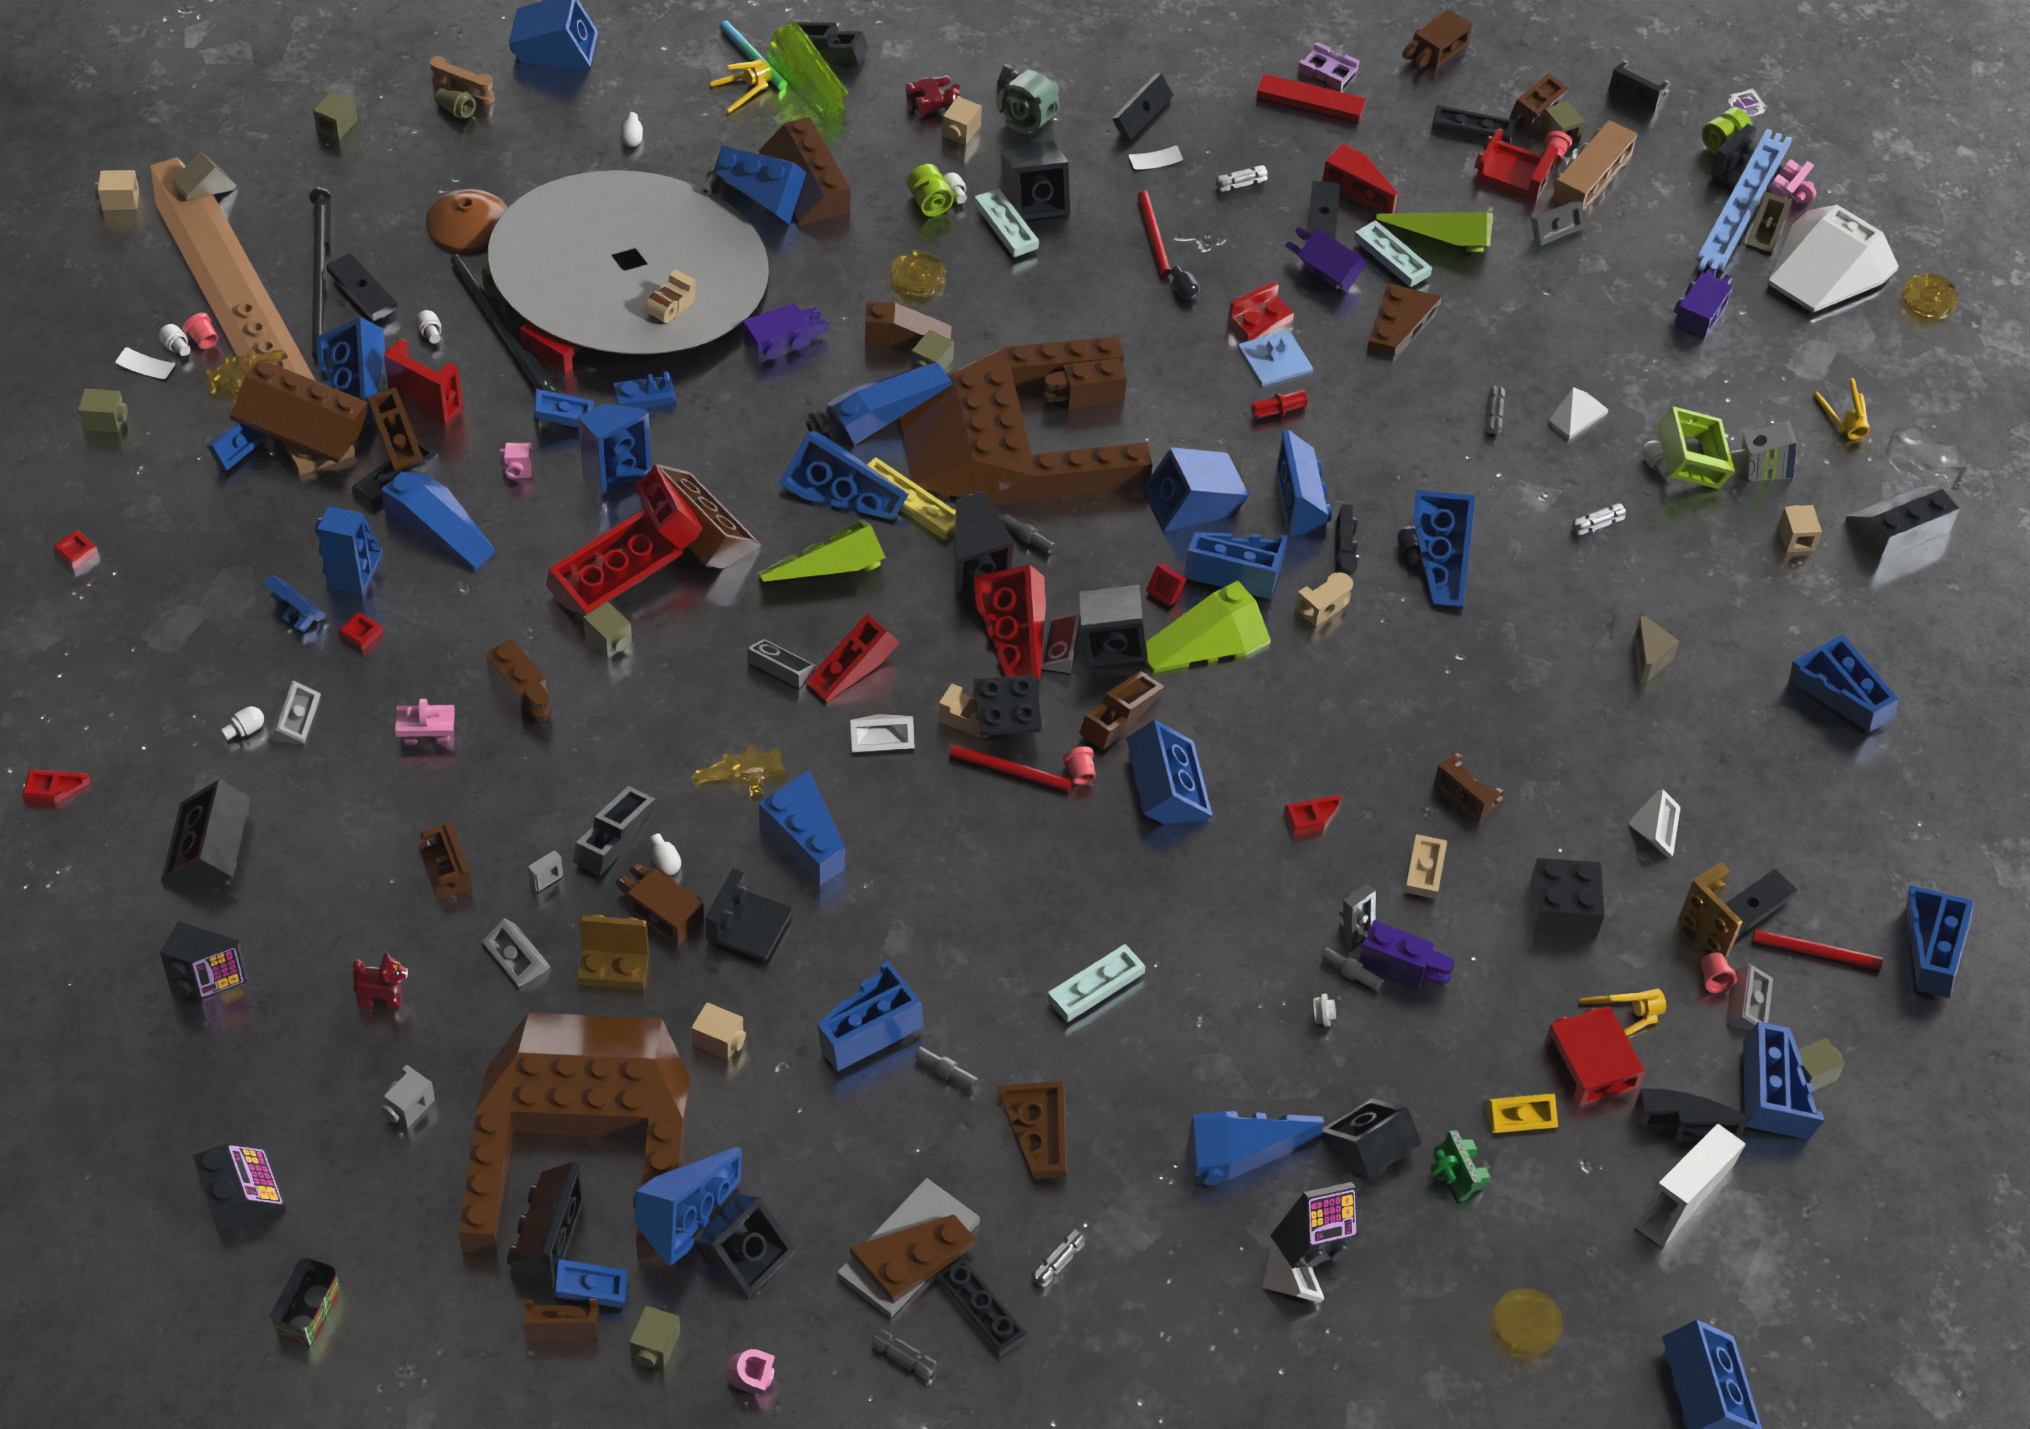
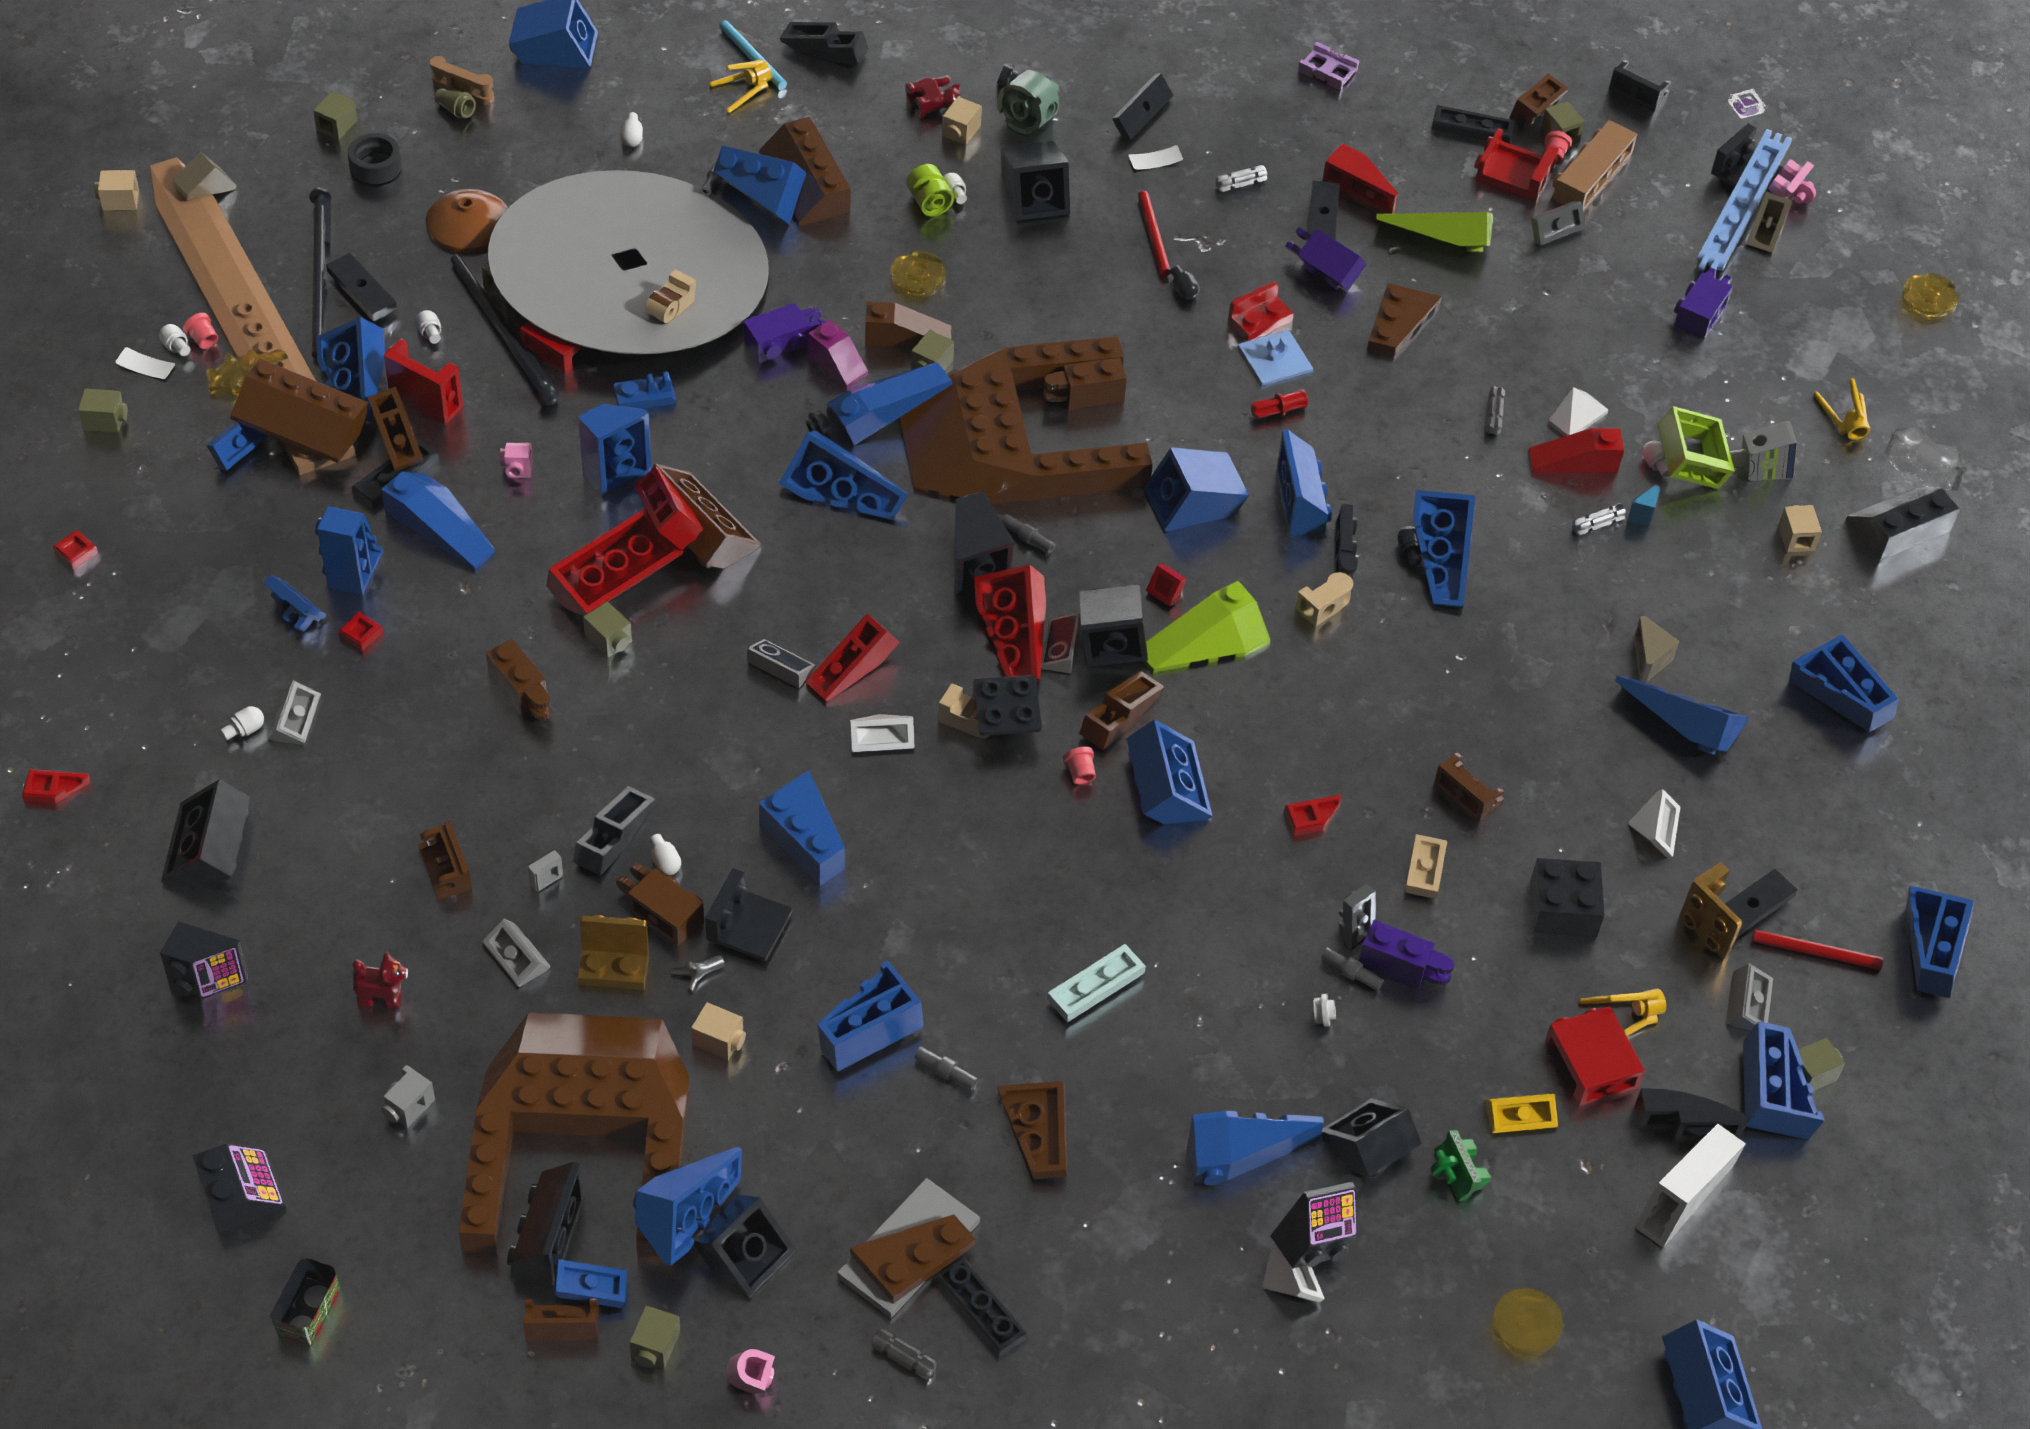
(371, 144): none -> black tyre
(425, 721): bright pink hips -> none
(559, 408): blue plate -> none
(699, 969): none -> flat silver bar
(751, 766): clear yellow piece -> none
(806, 71): clear neon green slope -> none
(836, 354): none -> magenta slope
(847, 551): lime wedge -> none
(920, 504): light yellow tile -> none
(1006, 222): light aqua plate -> none
(1010, 768): red bar -> none
(1058, 1258): flat silver axle -> none
(1224, 560): blue wedge -> none
(1311, 97): red tile -> none
(1393, 253): light aqua plate -> none
(1439, 40): reddish brown hinge -> none
(1582, 452): none -> red slope
(1644, 506): none -> dark azure slope
(1701, 723): none -> blue wedge
(1717, 973): coral piece -> none
(1723, 128): lime wheel -> none
(1831, 258): white wedge -> none

